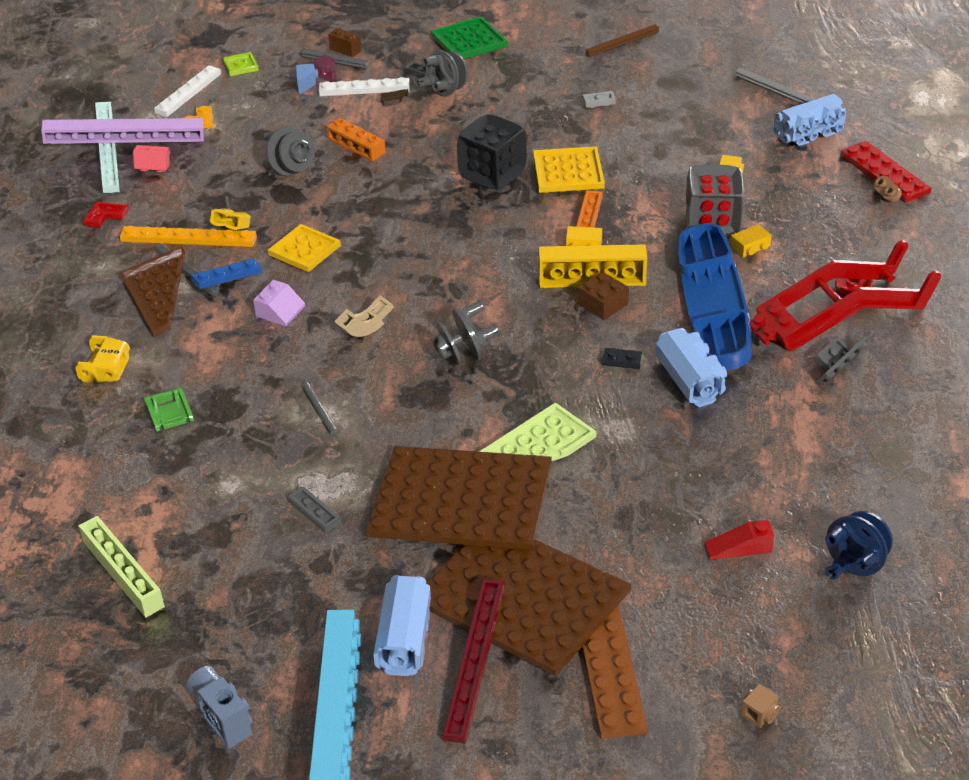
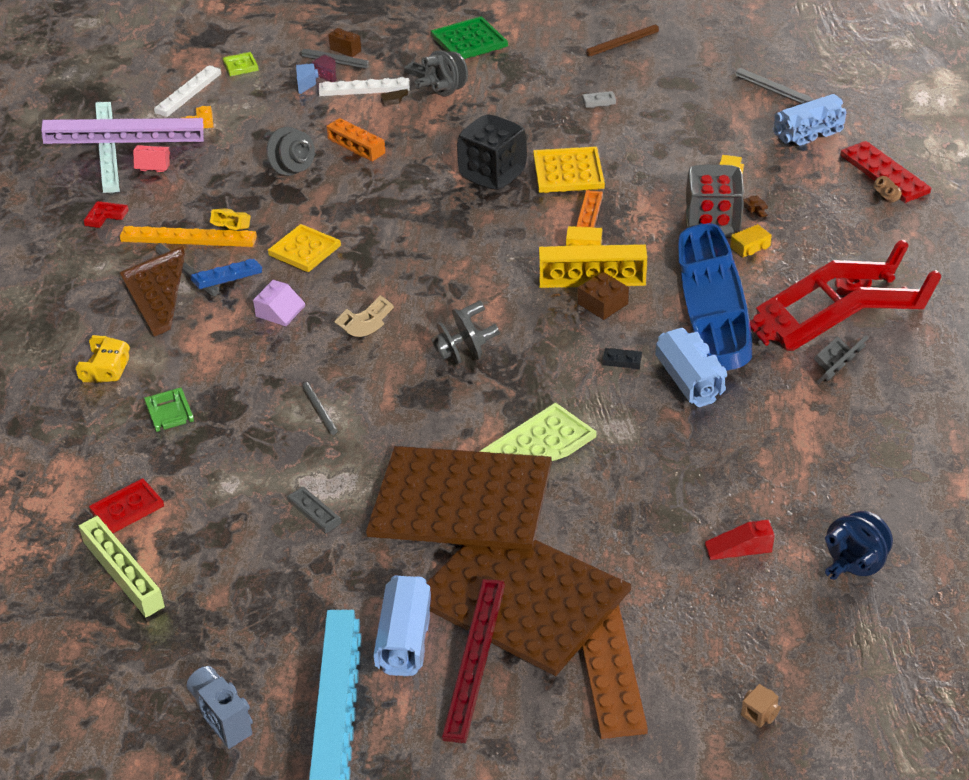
(127, 505): none -> red plate
(755, 204): none -> reddish brown plate

